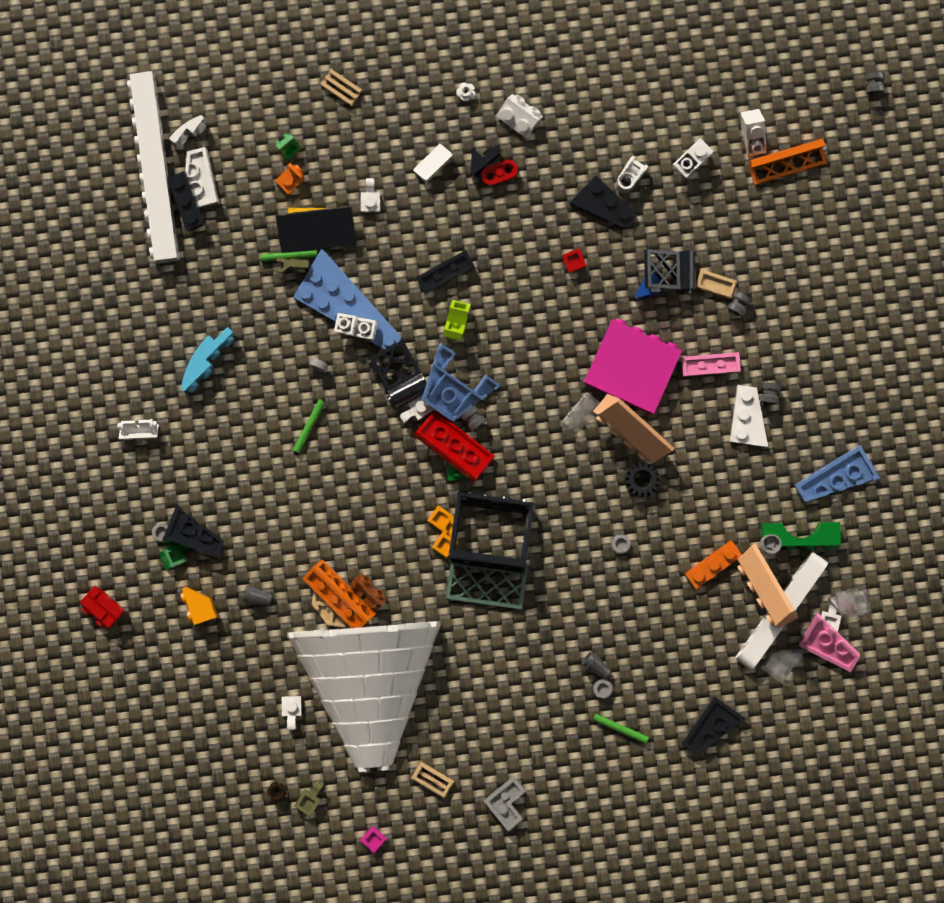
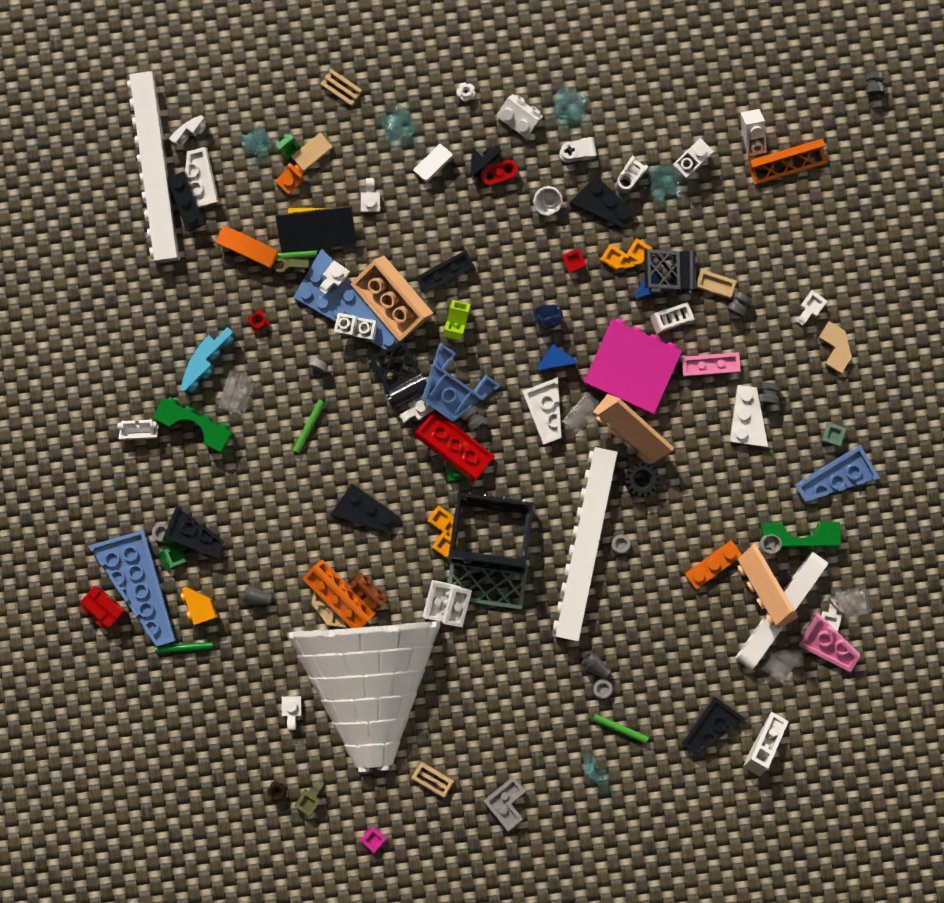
(135, 577): none -> medium blue wing
(184, 647): none -> green bar
(214, 435): none -> green arch
(236, 393): none -> clear brick
(246, 246): none -> orange slope
(255, 140): none -> clear light blue bracket
(257, 326): none -> red plate
(312, 152): none -> tan tile
(334, 276): none -> white plate
(364, 509): none -> black wing
(391, 298): none -> light nougat slope
(394, 122): none -> clear light blue plate
(447, 603): none -> white slope
(545, 410): none -> white wing
(547, 200): none -> white hair
(548, 316): none -> dark blue hair
(555, 359): none -> blue slope
(572, 103): none -> clear light blue plate
(581, 150): none -> white piece
(586, 544): none -> white brick
(590, 765): none -> clear light blue bracket
(619, 260): none -> light orange tile
(657, 323): none -> white slope
(666, 183): none -> clear light blue plate
(765, 744): none -> white slope
(812, 306): none -> white plate
(833, 434): none -> sand green plate
(838, 339): none -> tan tile

